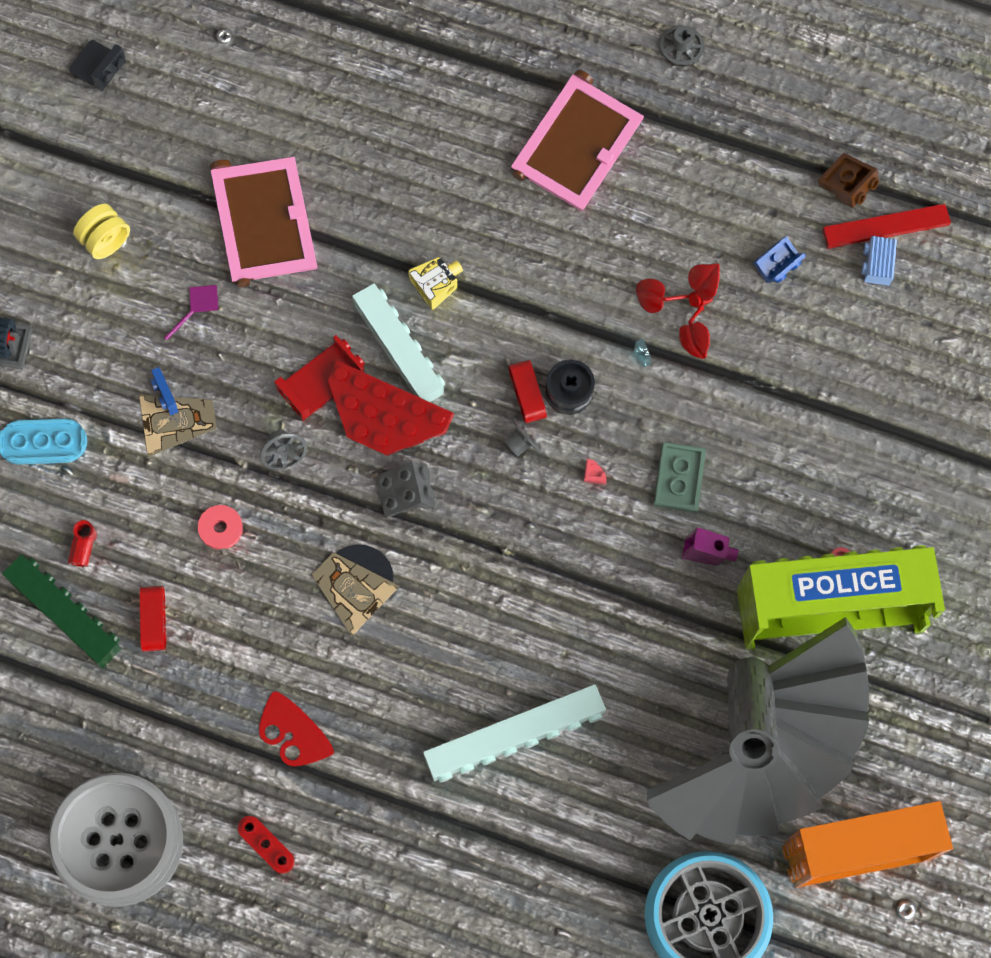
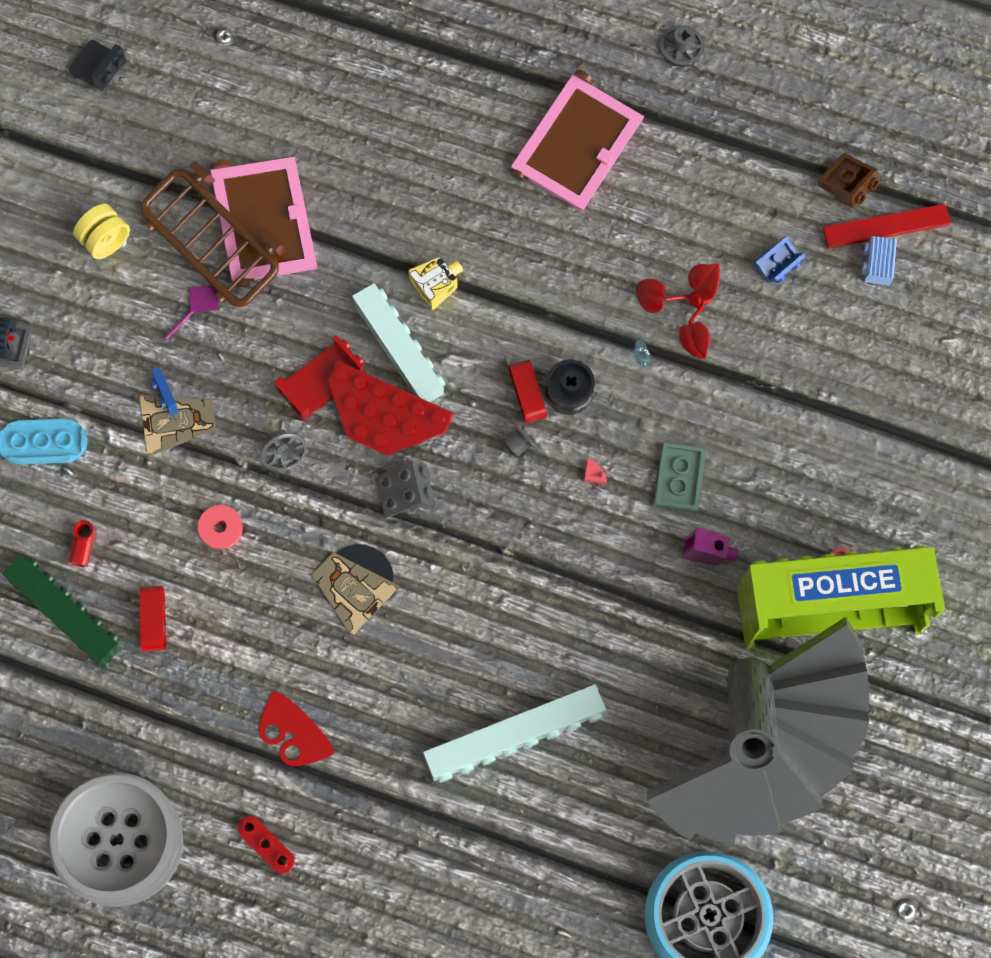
(195, 180): none -> reddish brown bar
(867, 844): orange door -> none

